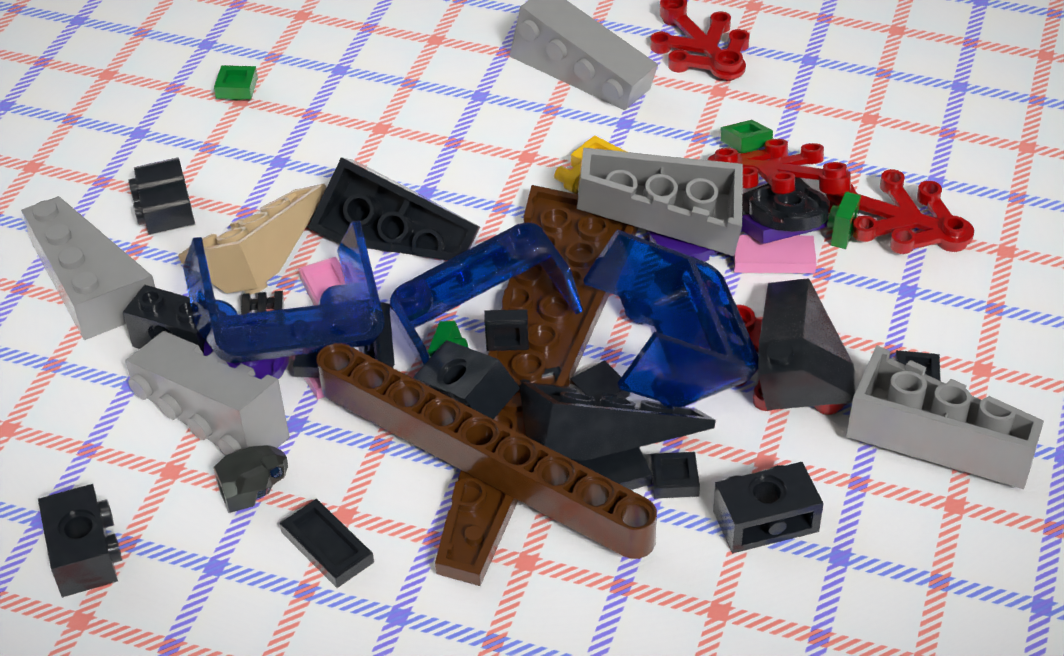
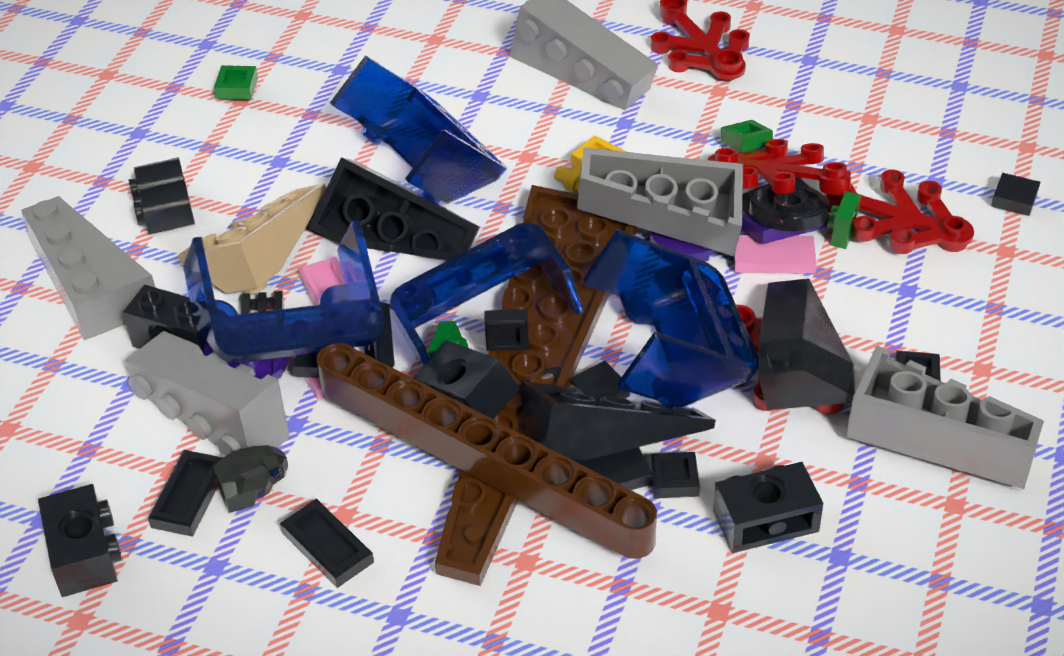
(186, 494): none -> black tile
(441, 151): none -> clear blue windscreen
(1015, 194): none -> black tile

